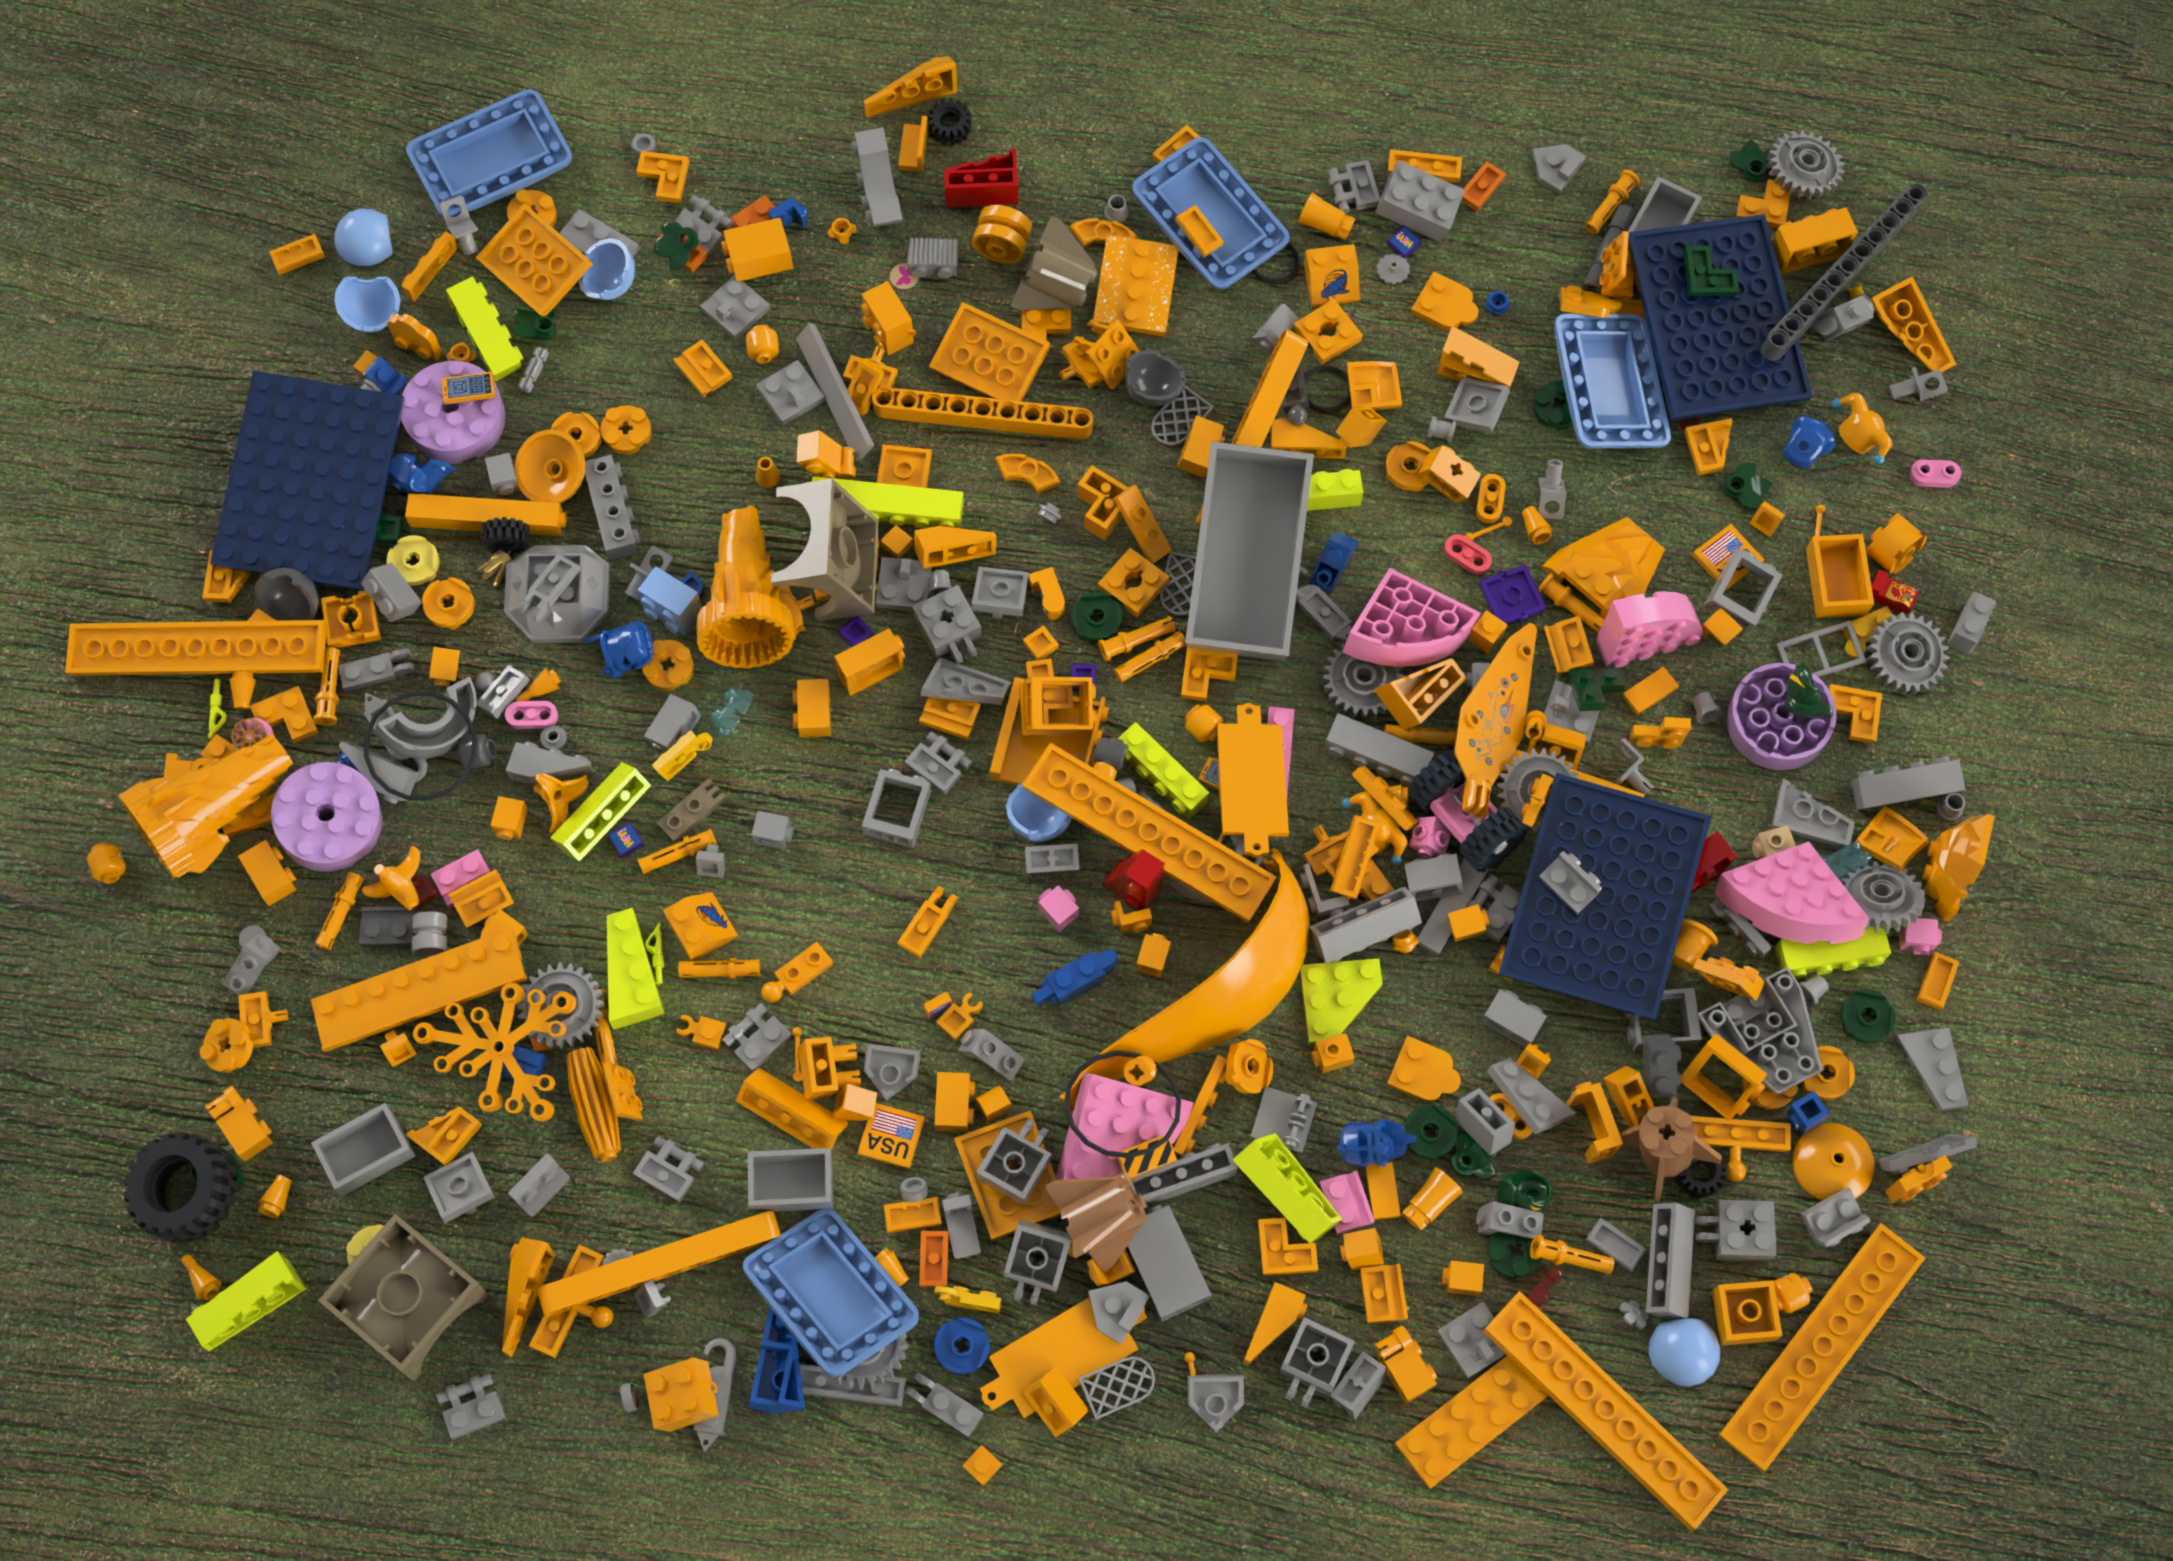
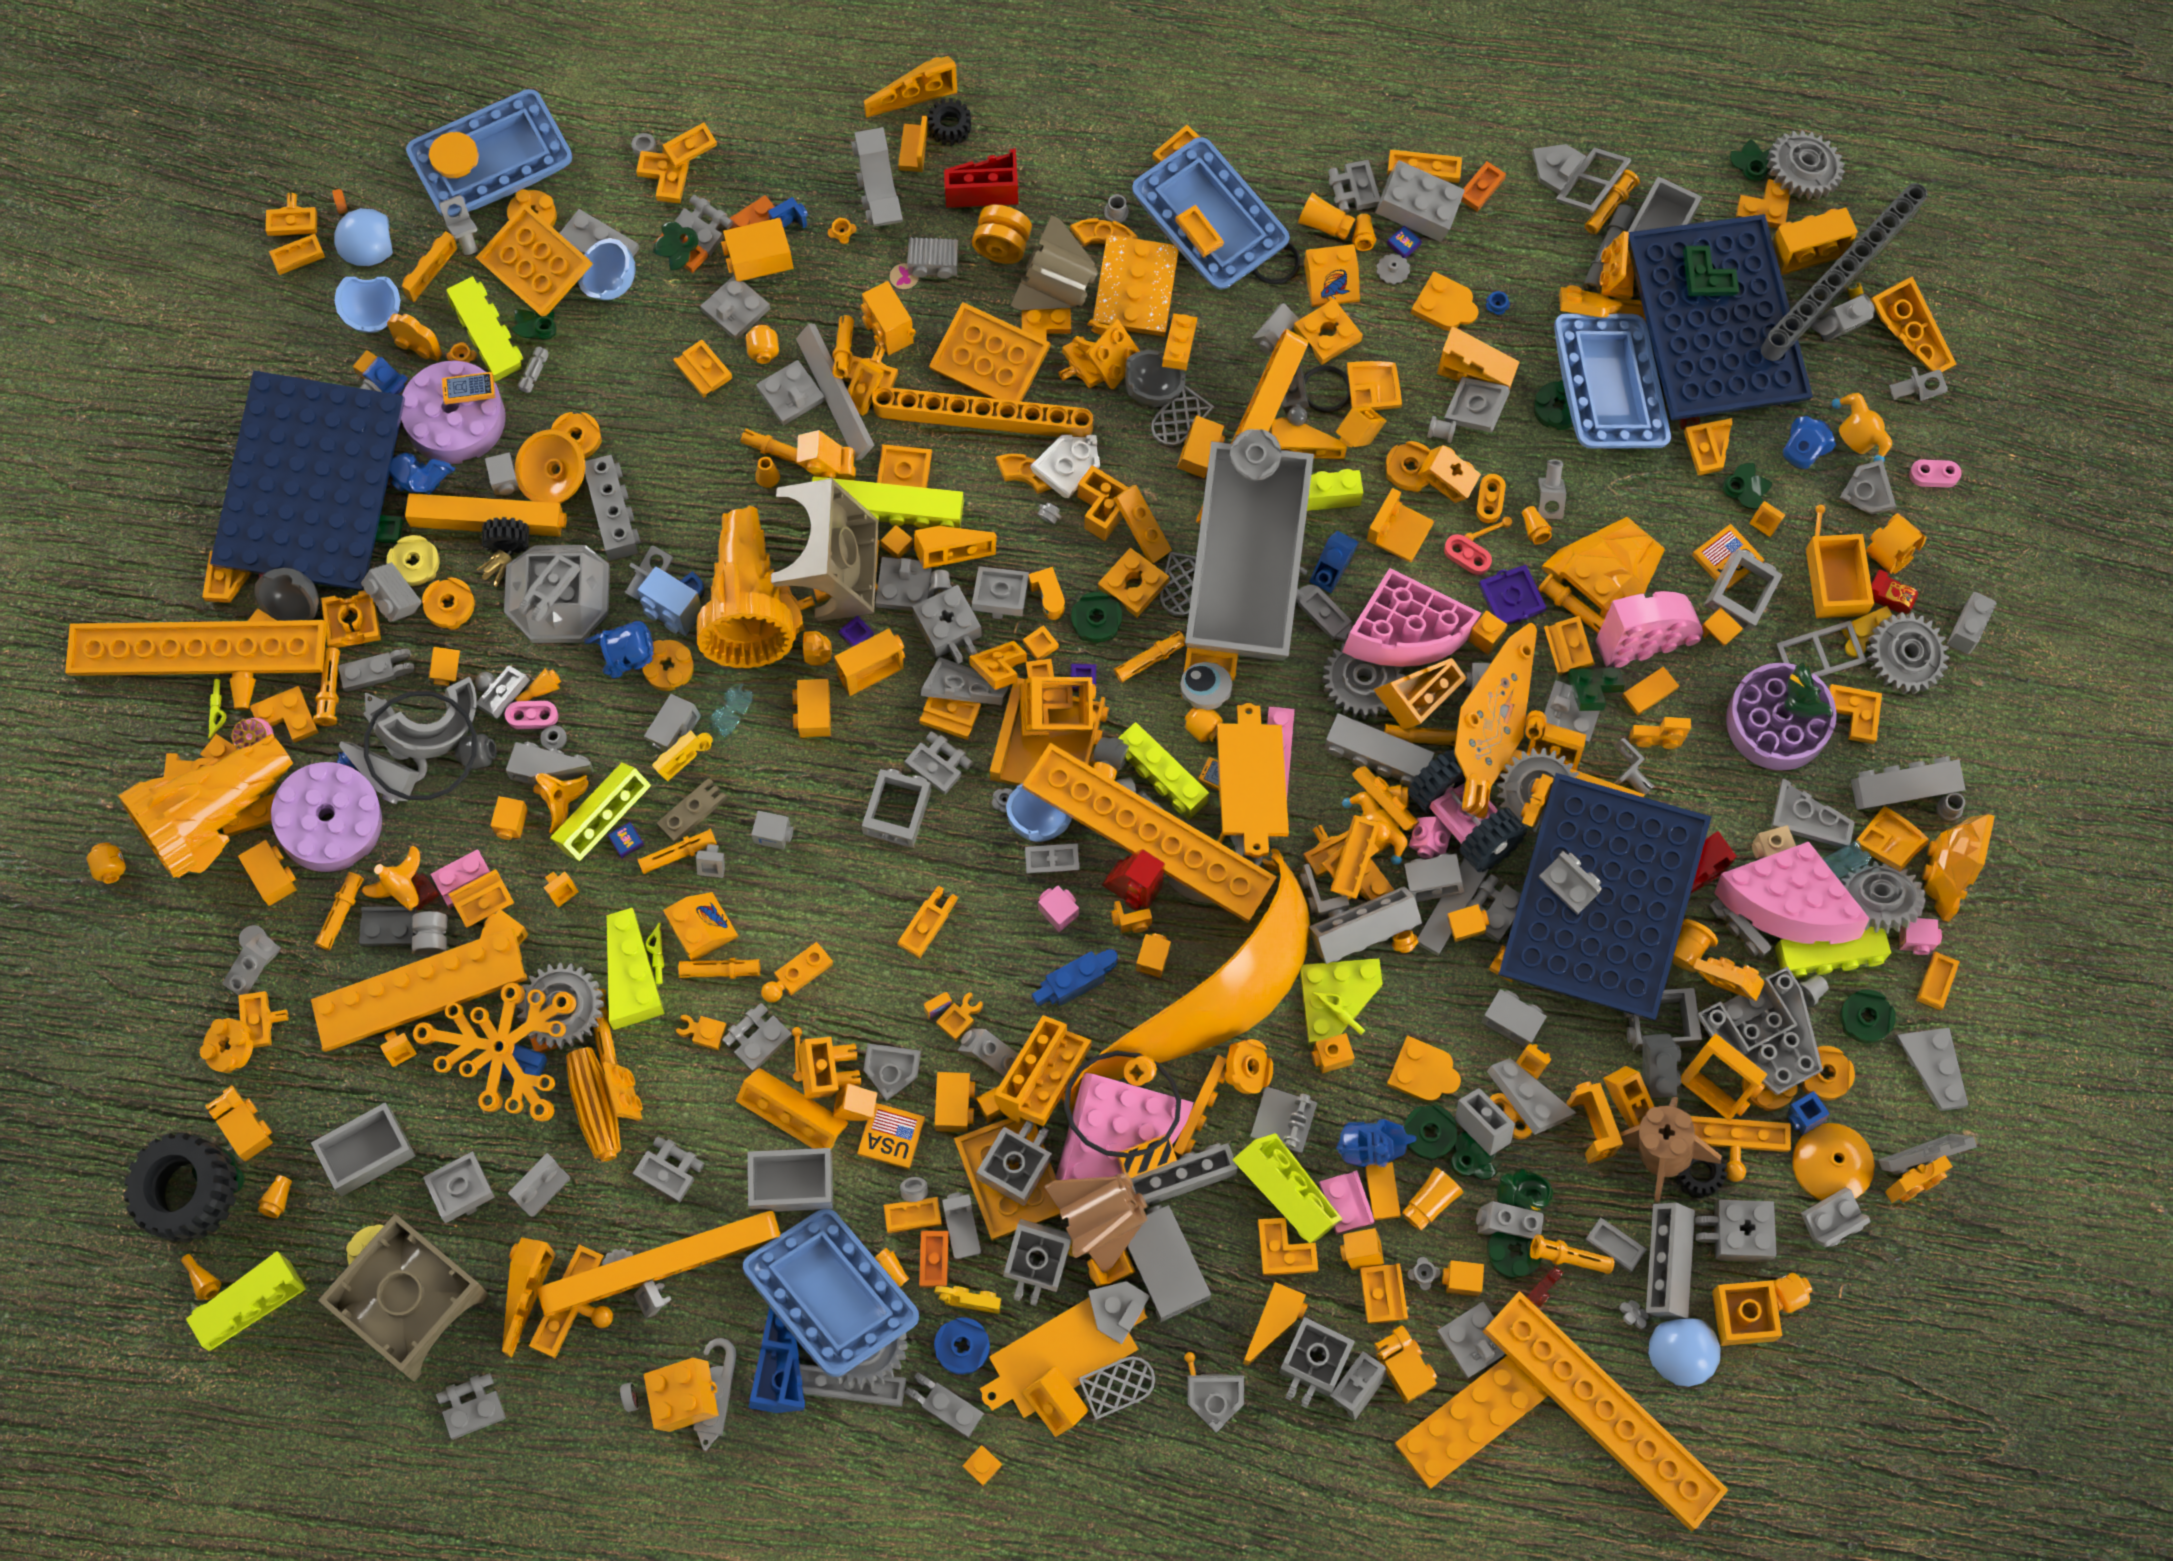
(291, 219): none -> light orange plate
(340, 201): none -> orange tile
(446, 1134): light orange wing -> none
(453, 155): none -> light orange tile
(560, 888): none -> light orange tile
(625, 416): light orange plate -> none
(689, 145): none -> light orange panel
(767, 444): none -> light orange pin
(816, 648): none -> light orange rock
(842, 353): none -> light orange pin
(996, 664): none -> light orange plate
(997, 802): none -> light grey plate
(1041, 1072): none -> light orange brick
(1067, 462): none -> white tile
(1126, 641): light orange pin -> none
(1179, 342): none -> light orange plate
(1206, 685): none -> tile
(1255, 454): none -> light grey tile
(1338, 1009): none -> neon yellow hand
(1364, 235): none -> light orange cone
(1399, 528): none -> light orange bracket
(1431, 1273): none -> light grey plate
(1561, 198): none -> light grey window
(1706, 708): light grey piece -> none
(1821, 1347): light orange plate -> none
(1870, 489): none -> light grey plate

